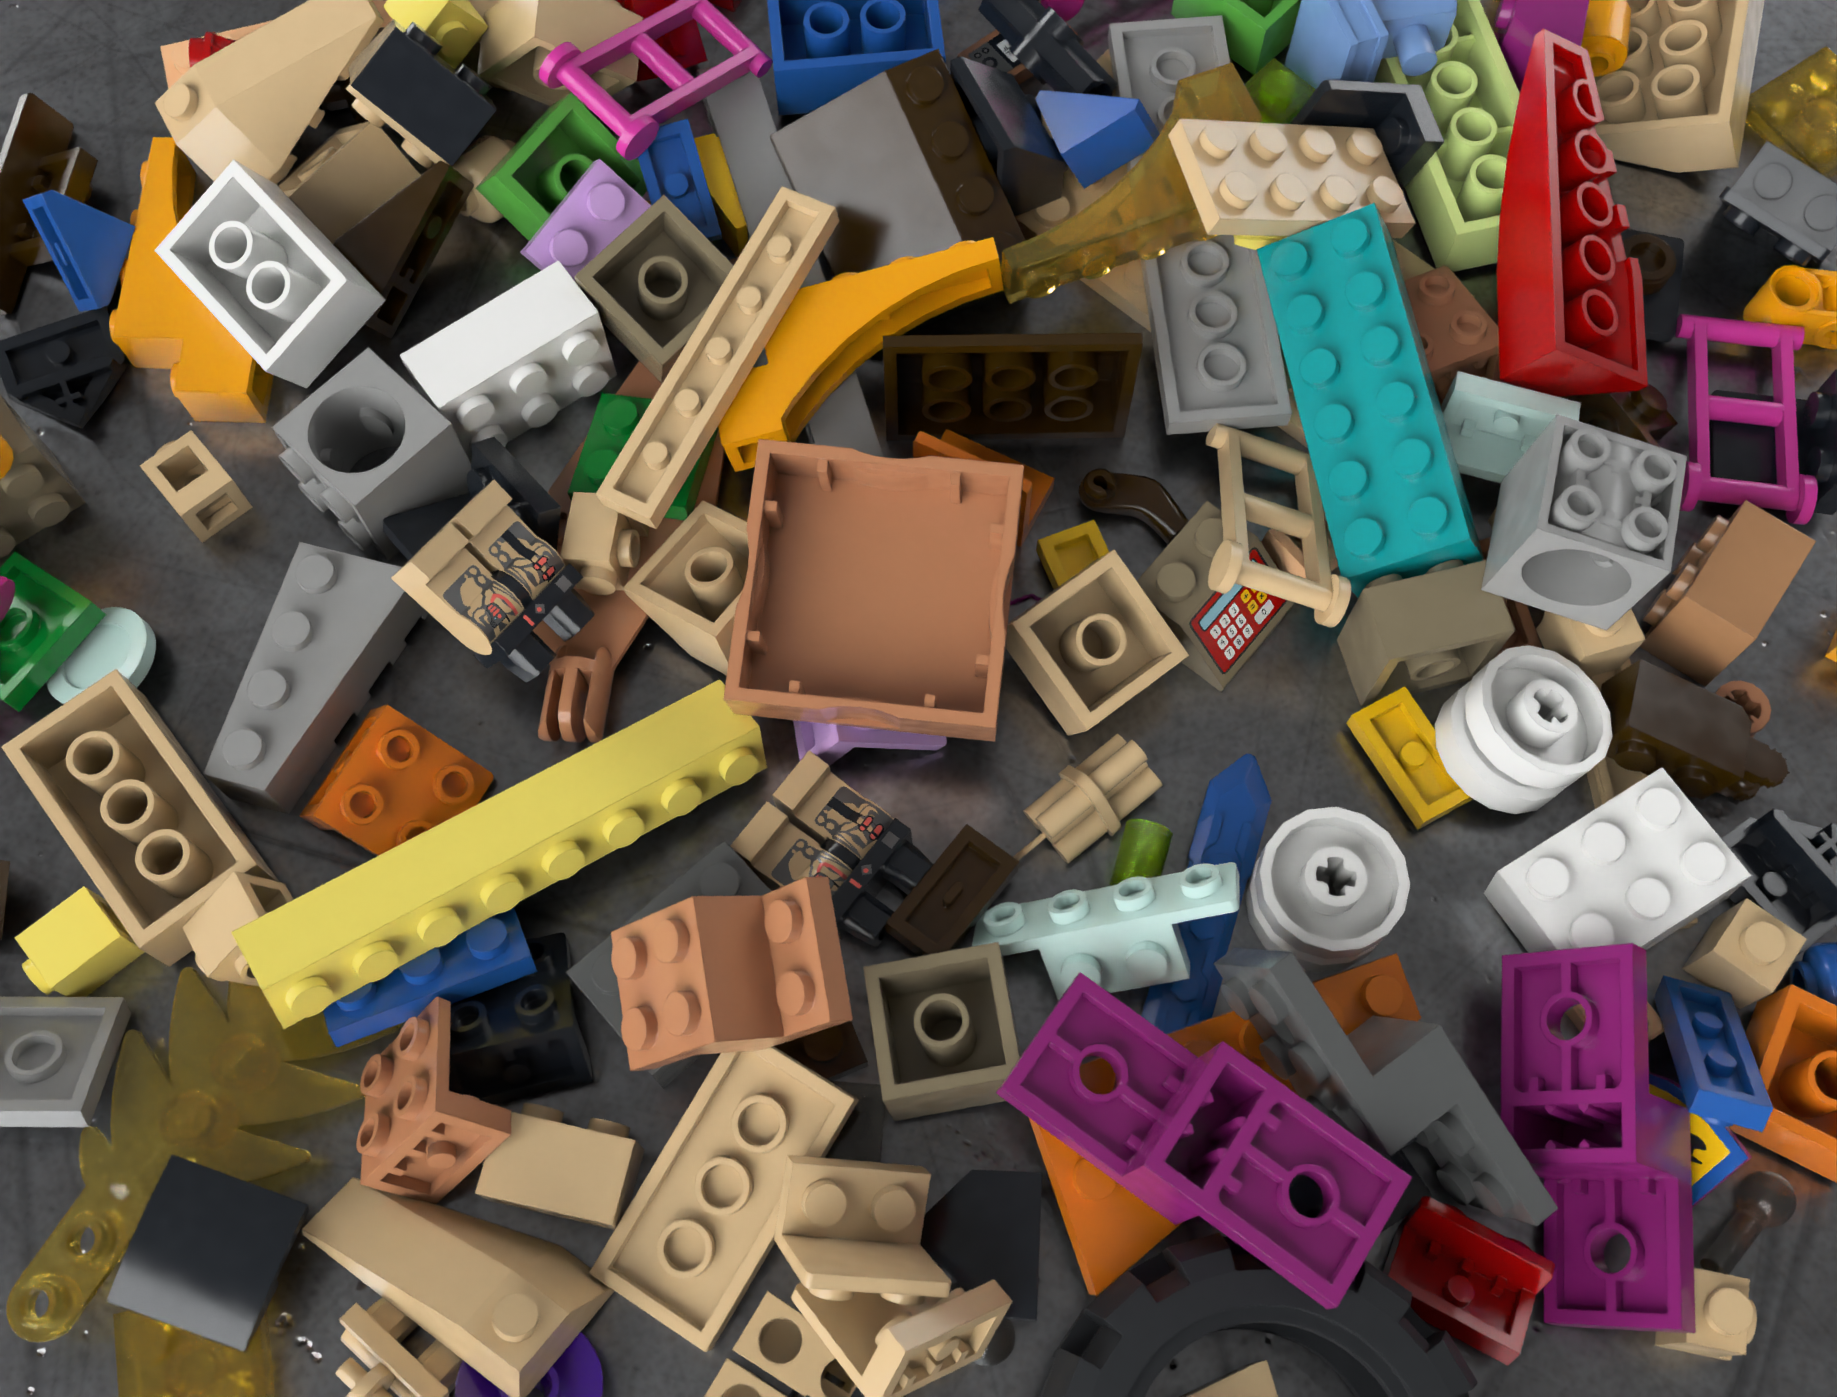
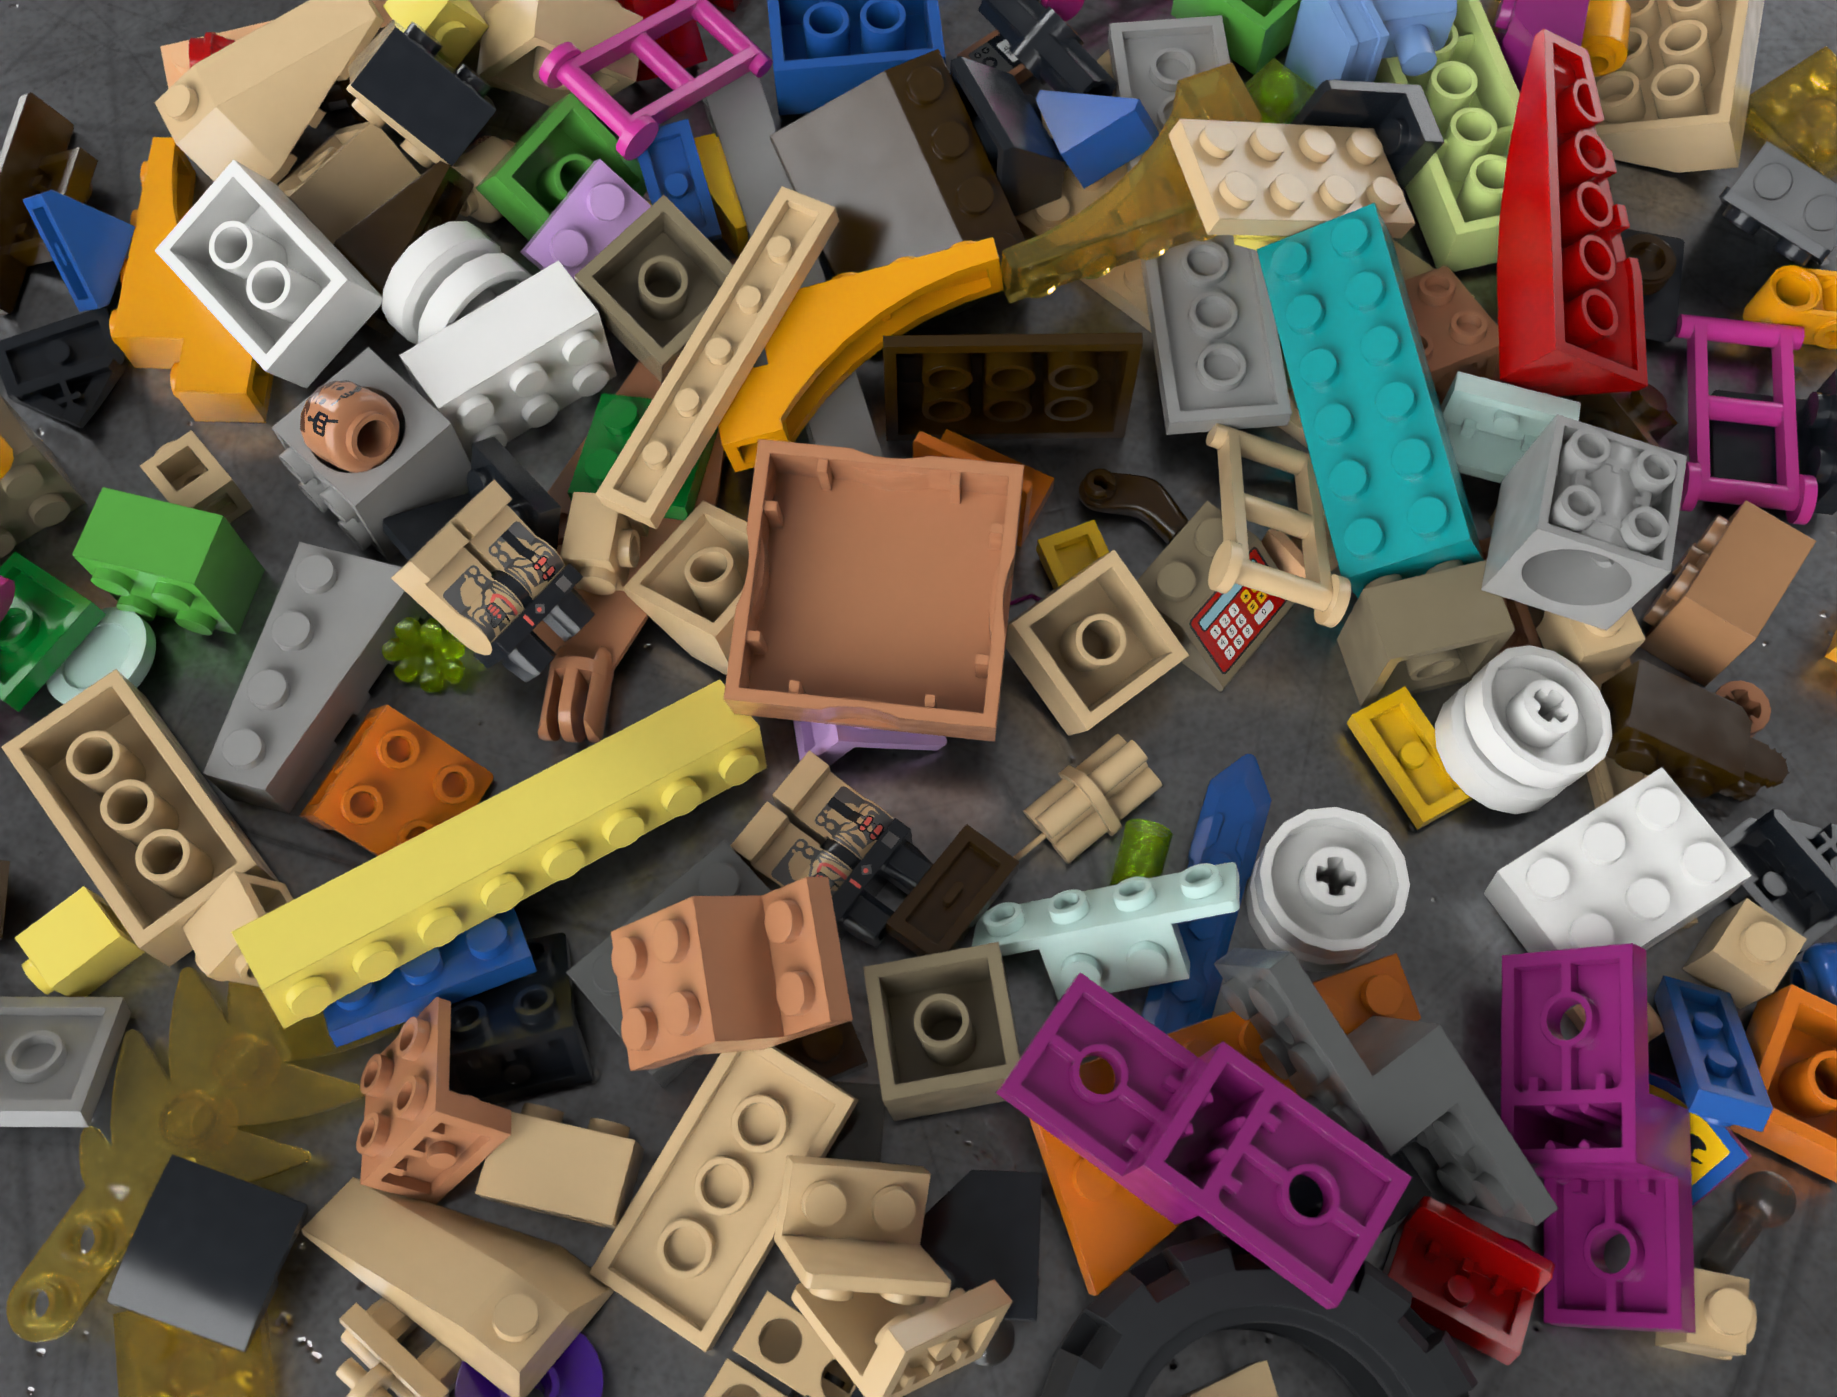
(169, 562): none -> bright green brick
(349, 426): none -> nougat head
(425, 652): none -> clear neon green plant
(445, 279): none -> white wheel

